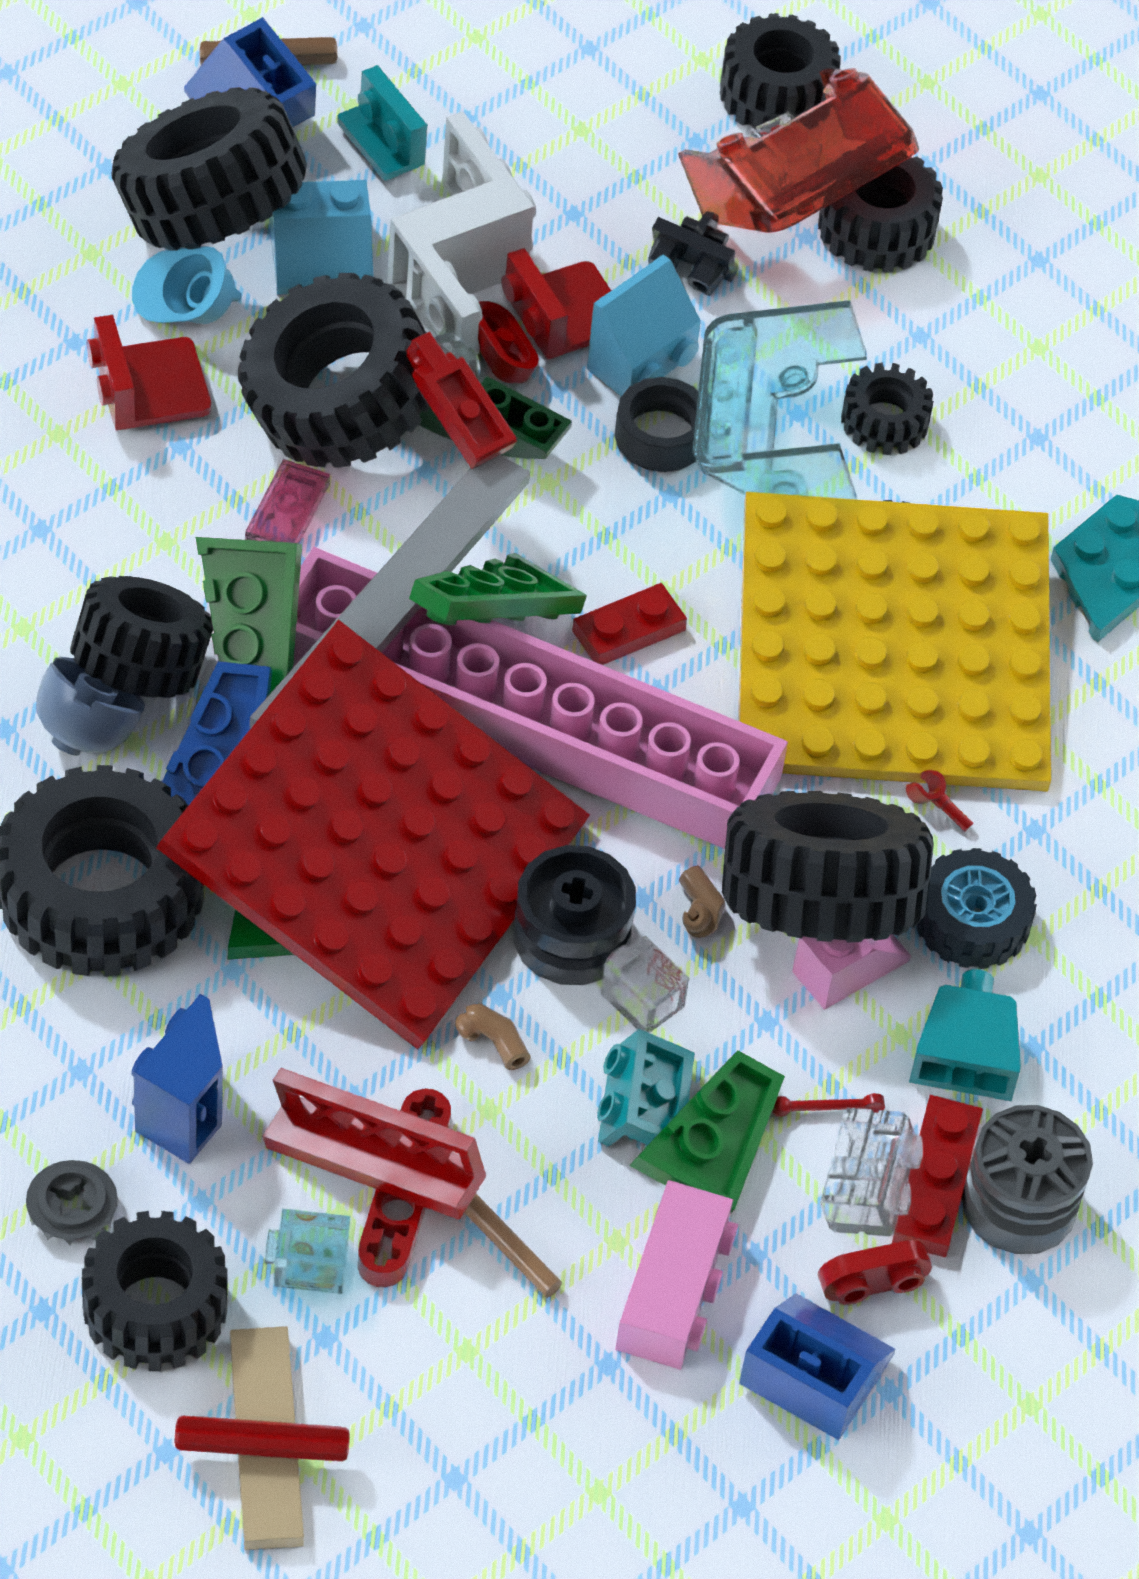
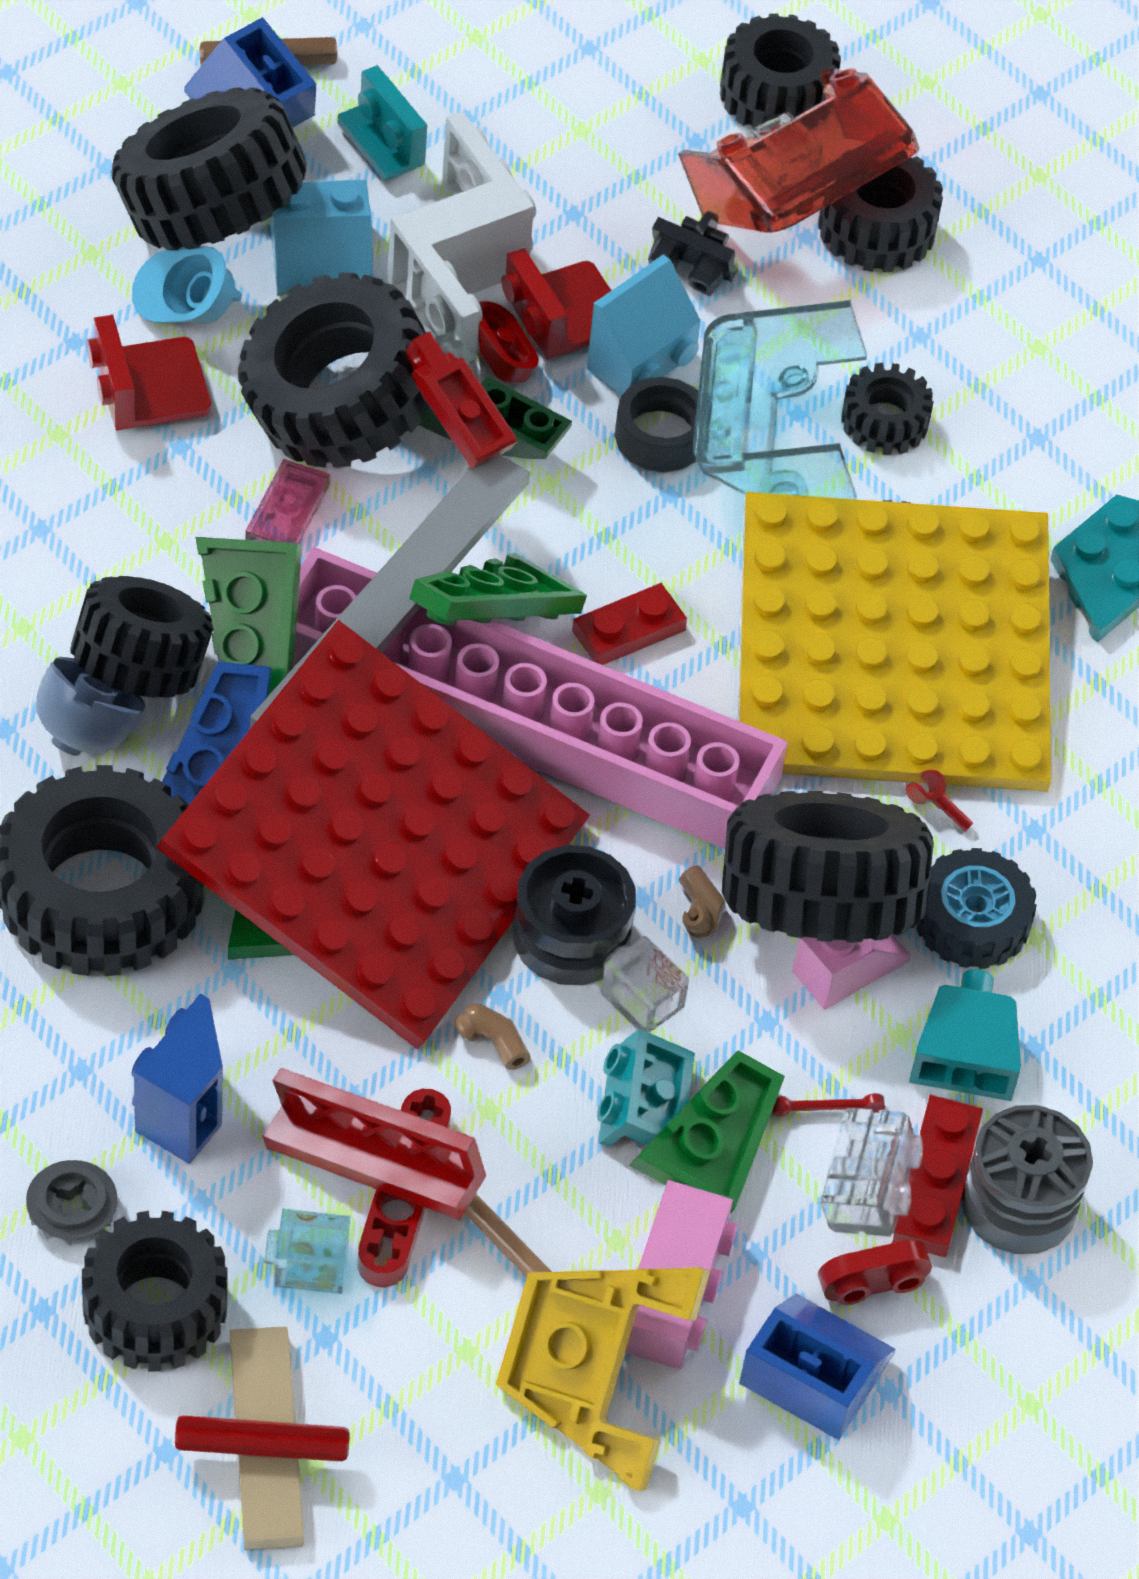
(571, 1350): none -> yellow wing

